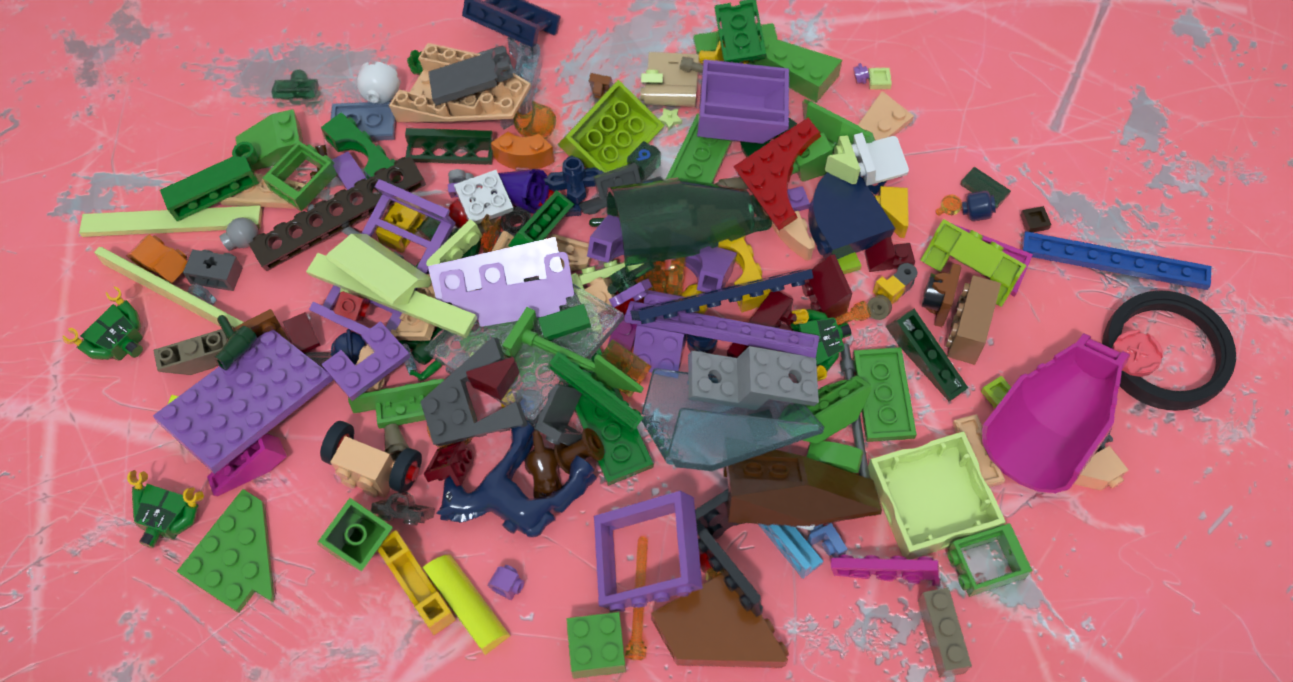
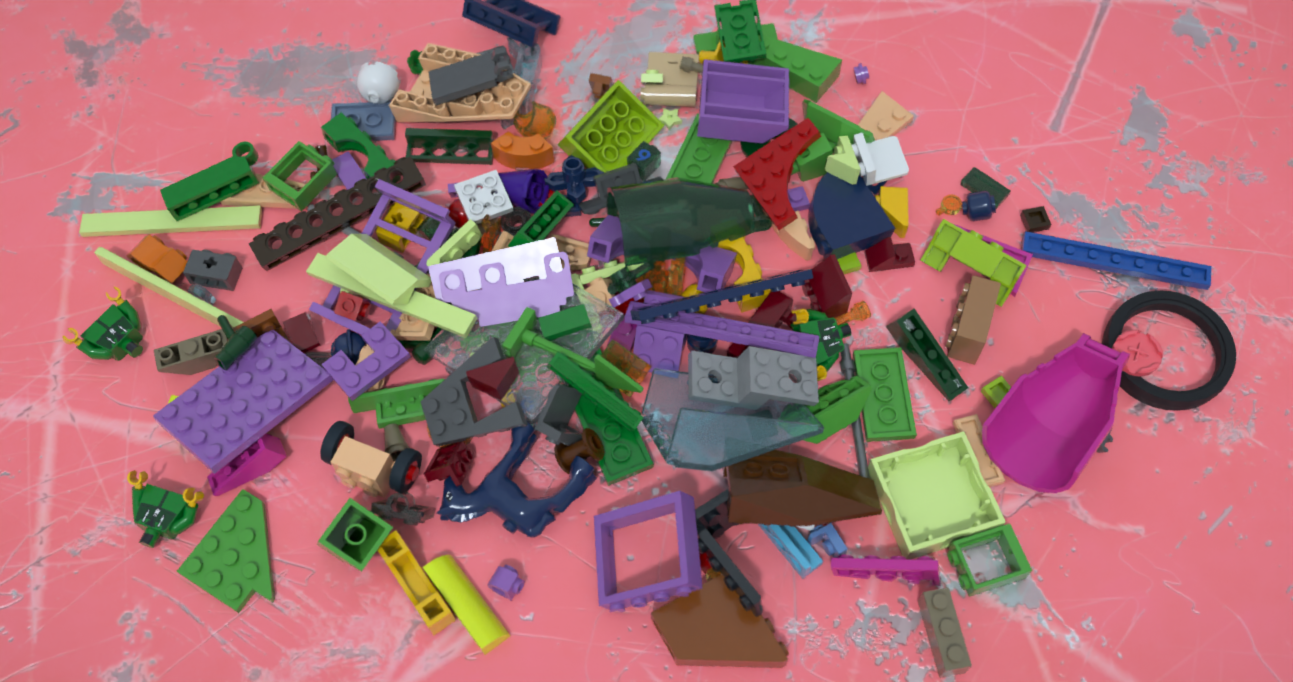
(239, 233): light grey piece -> none
(272, 137): bright green slope -> none
(297, 87): clear green plate -> none
(410, 363): clear light blue tile -> none
(430, 370): green piece -> none
(458, 175): light grey tile -> none
(543, 467): reddish brown animal -> none
(595, 645): bright green brick -> none
(636, 649): piece -> none
(836, 455): bright green slope -> none
(879, 78): yellowish green tile -> none
(879, 307): dark tan tile -> none
(897, 284): leg -> none
(940, 293): dark orange piece -> none
(1103, 471): light nougat slope -> none

